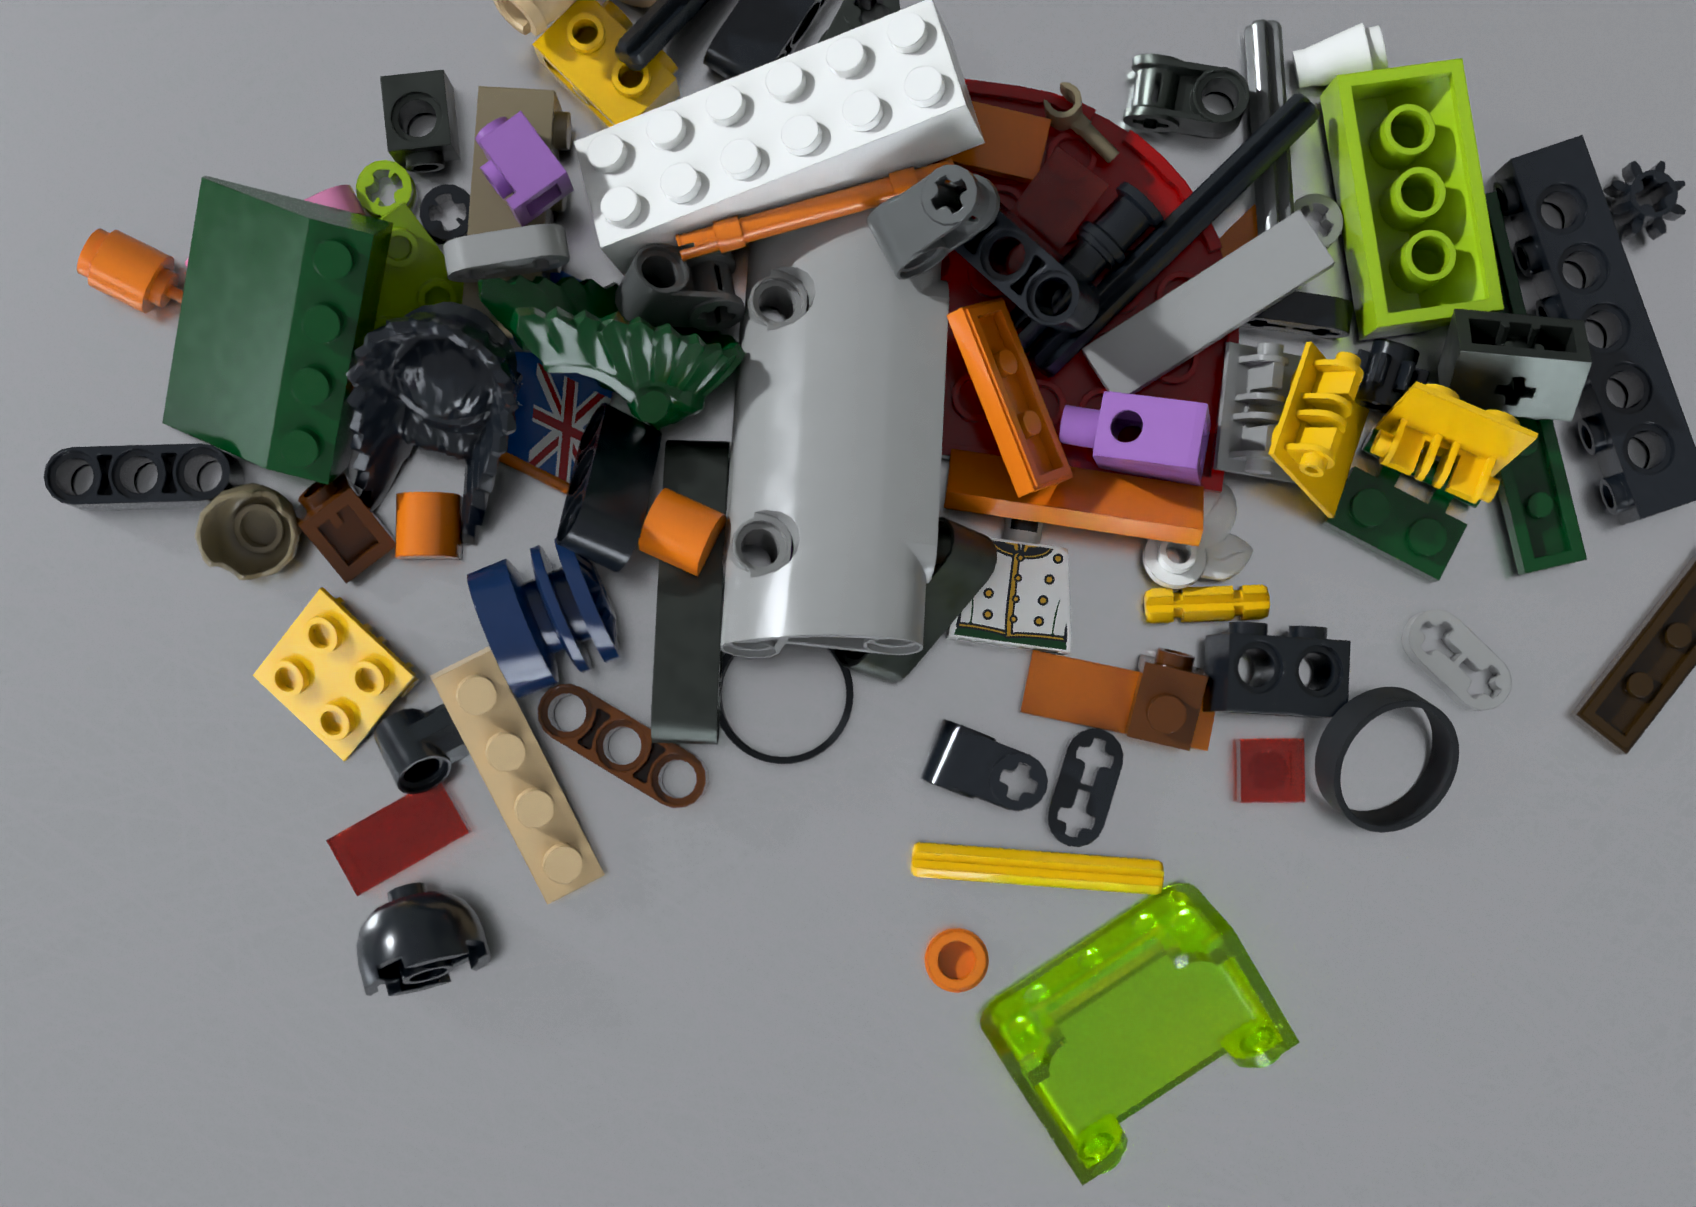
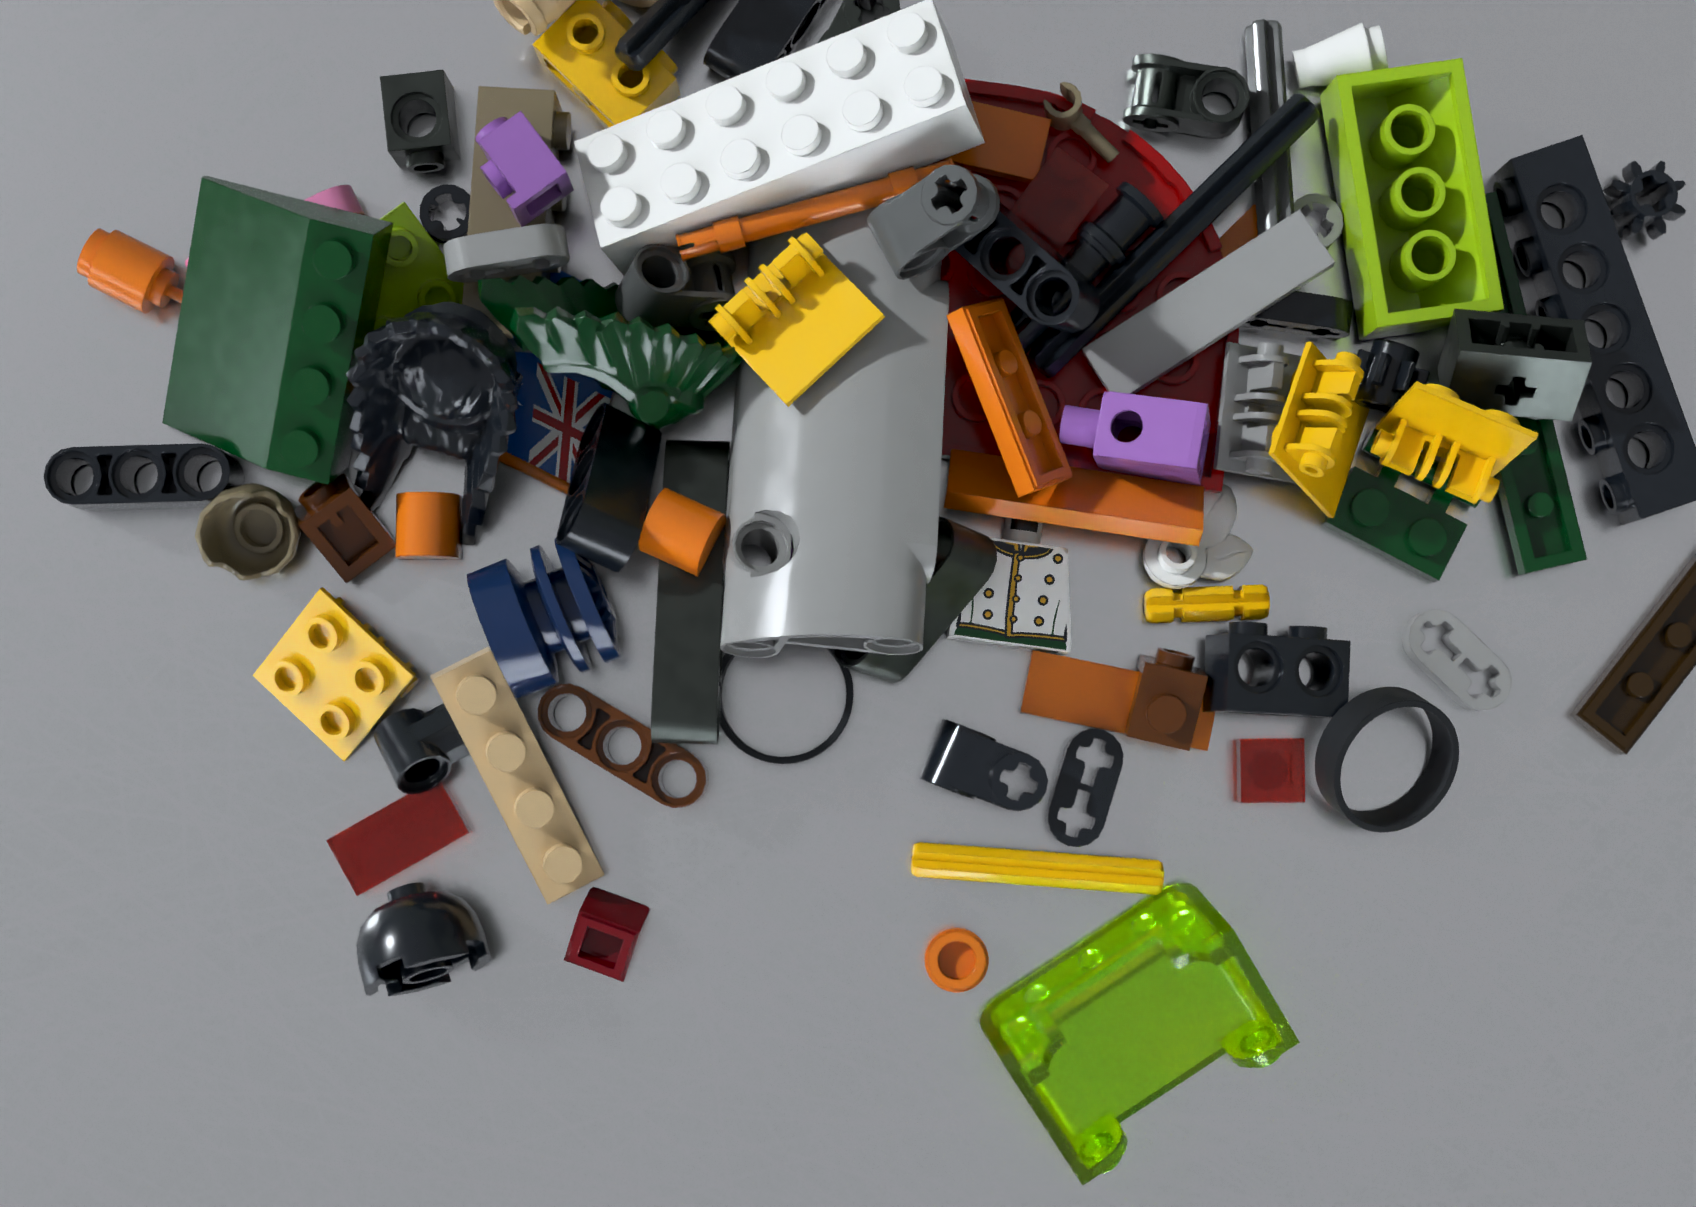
(368, 184): lime bush -> none
(606, 933): none -> dark red slope
(796, 318): none -> yellow hinge

